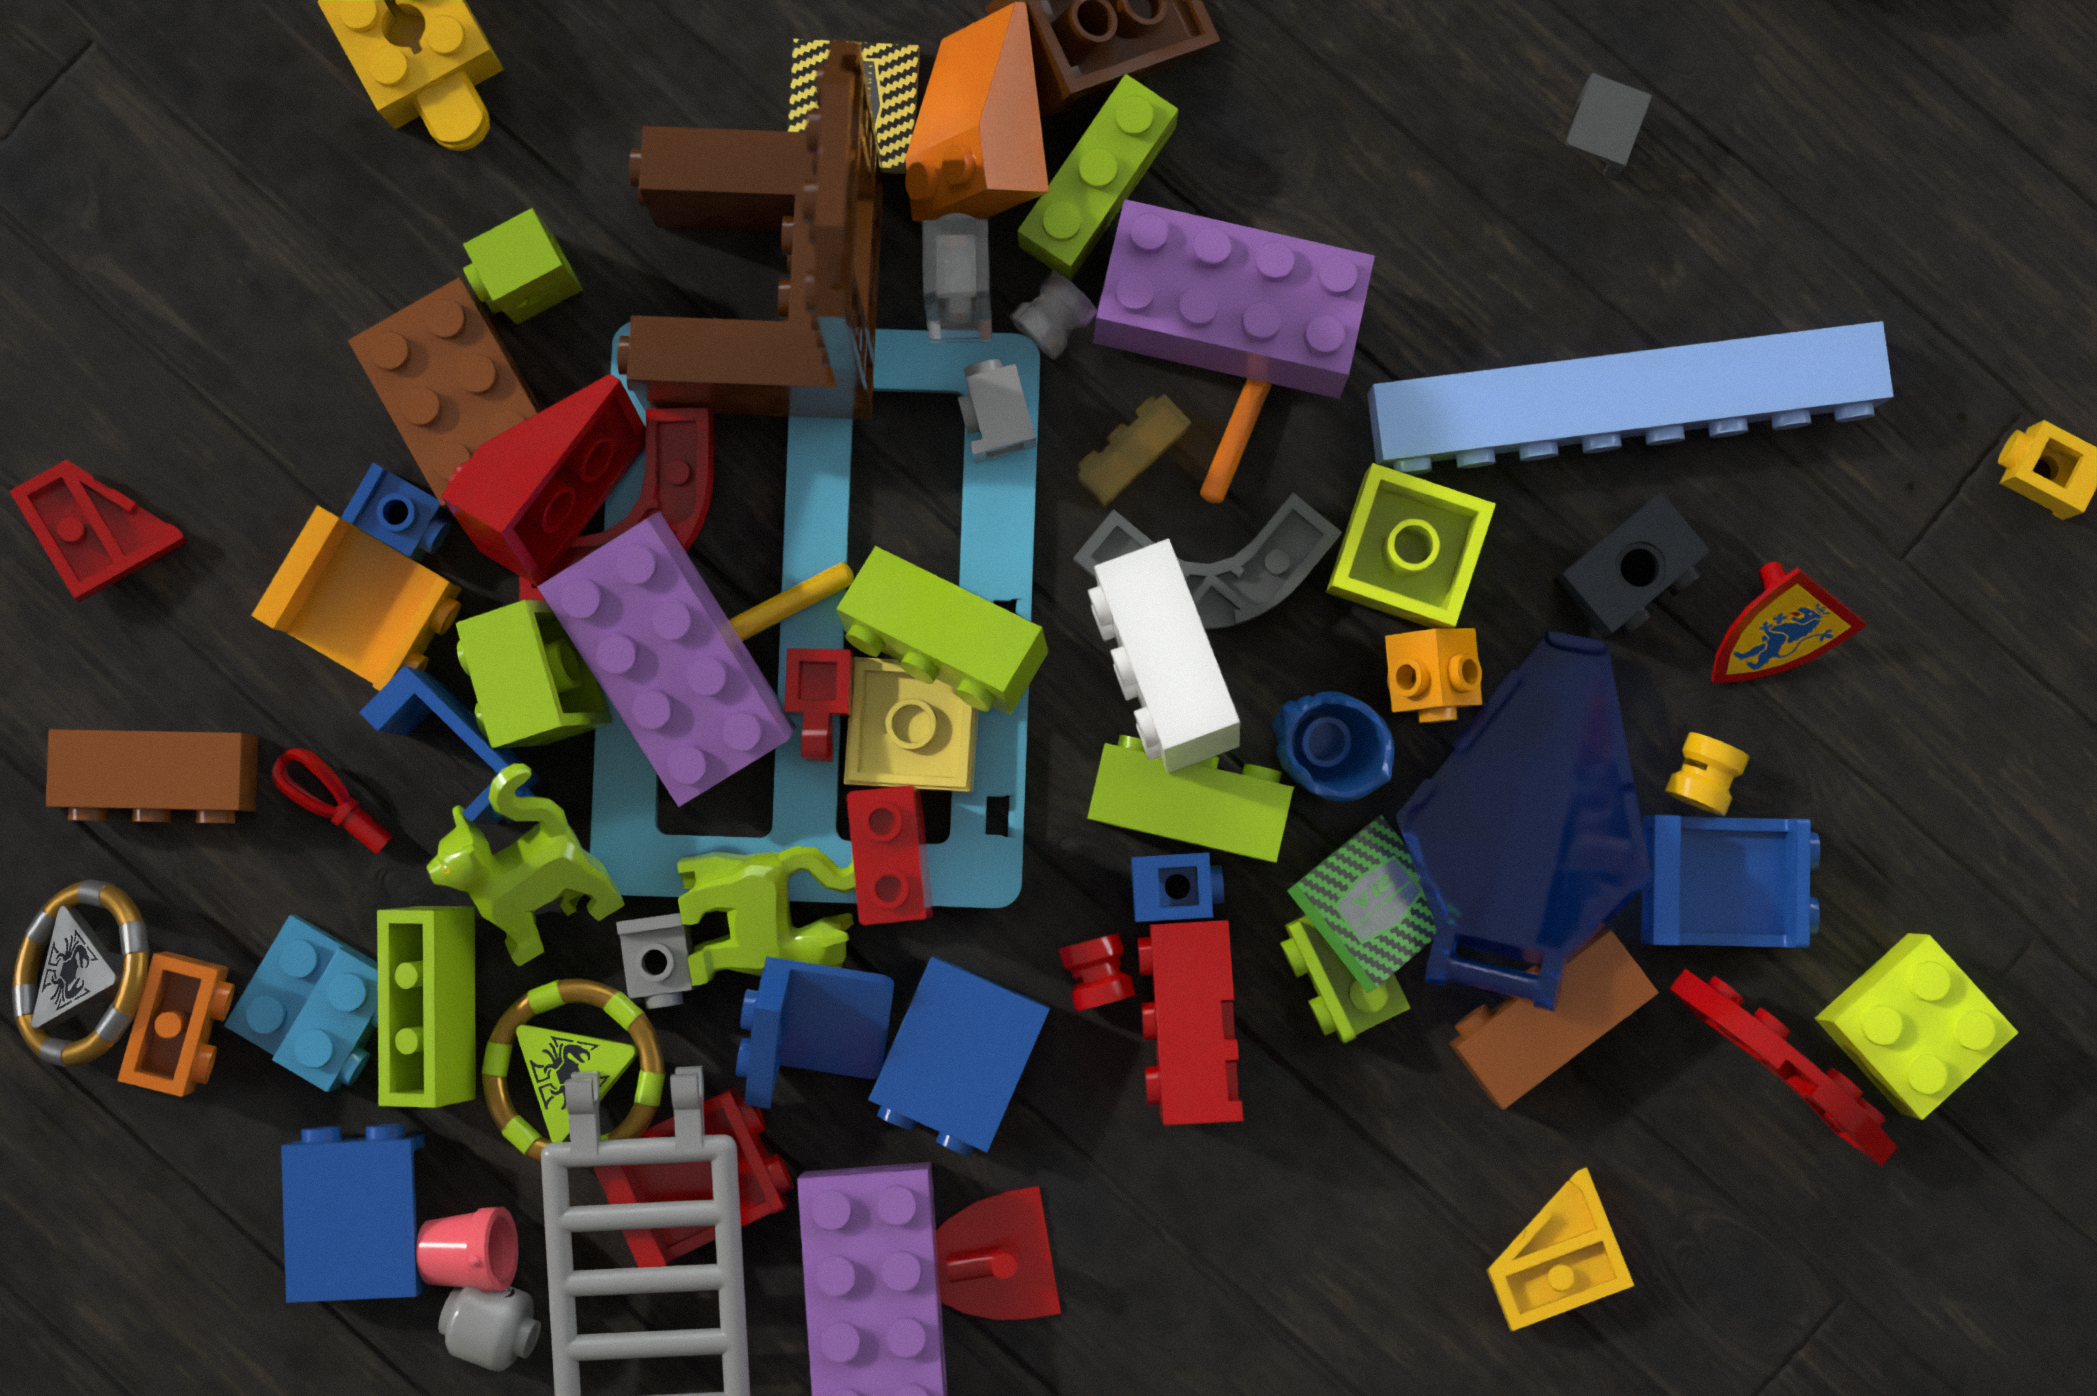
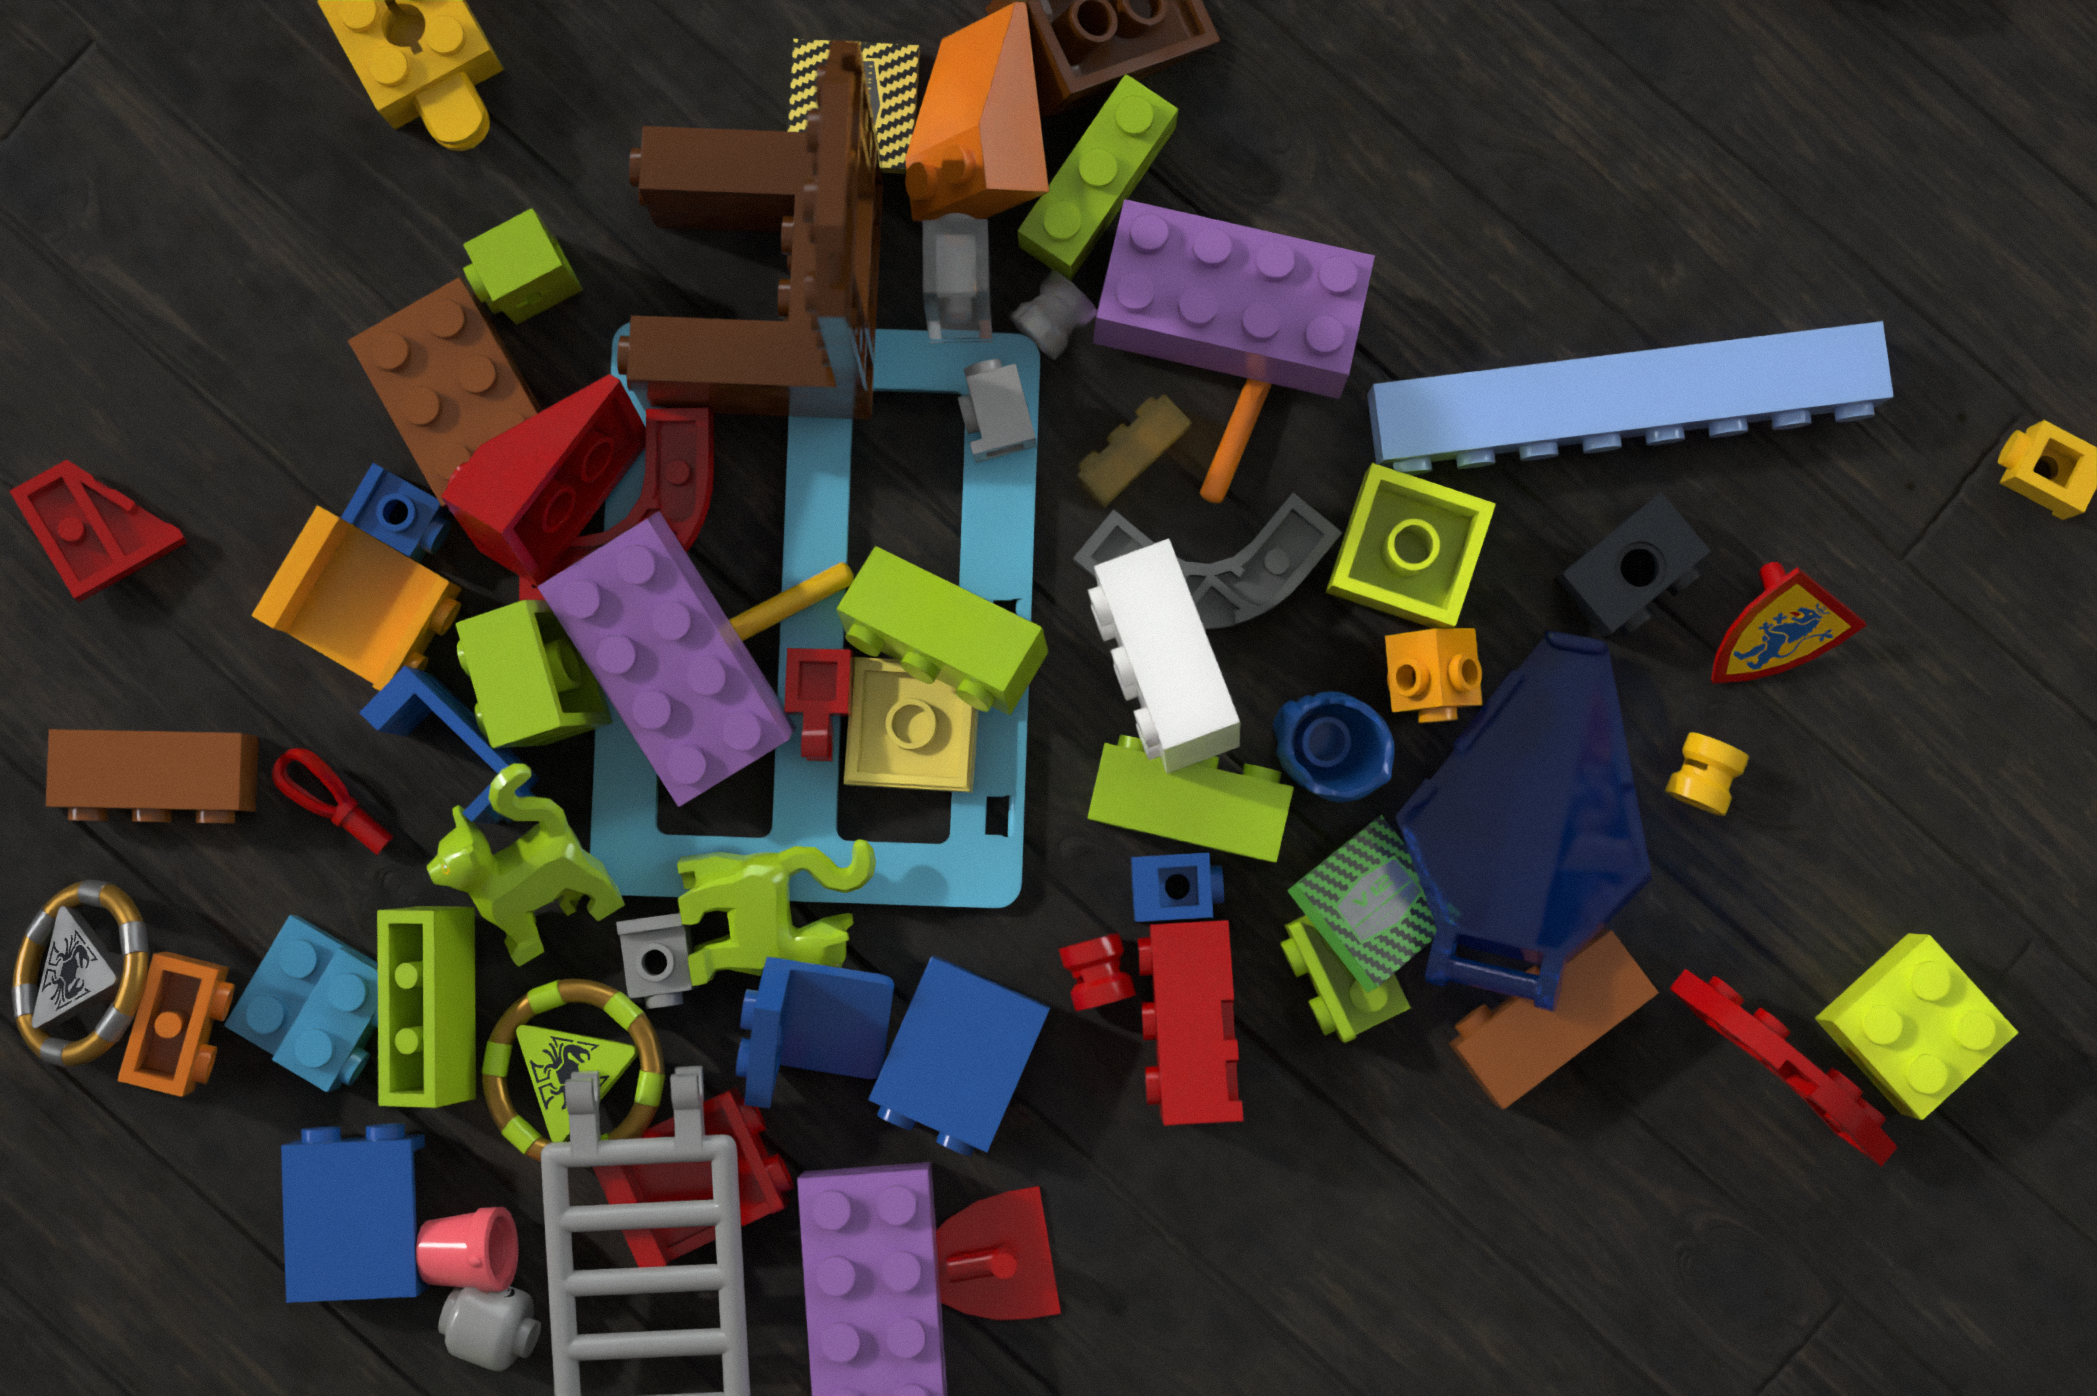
(889, 855): red panel -> none
(1560, 1258): yellow wing -> none
(1607, 121): dark grey panel -> none
(1729, 882): blue panel -> none

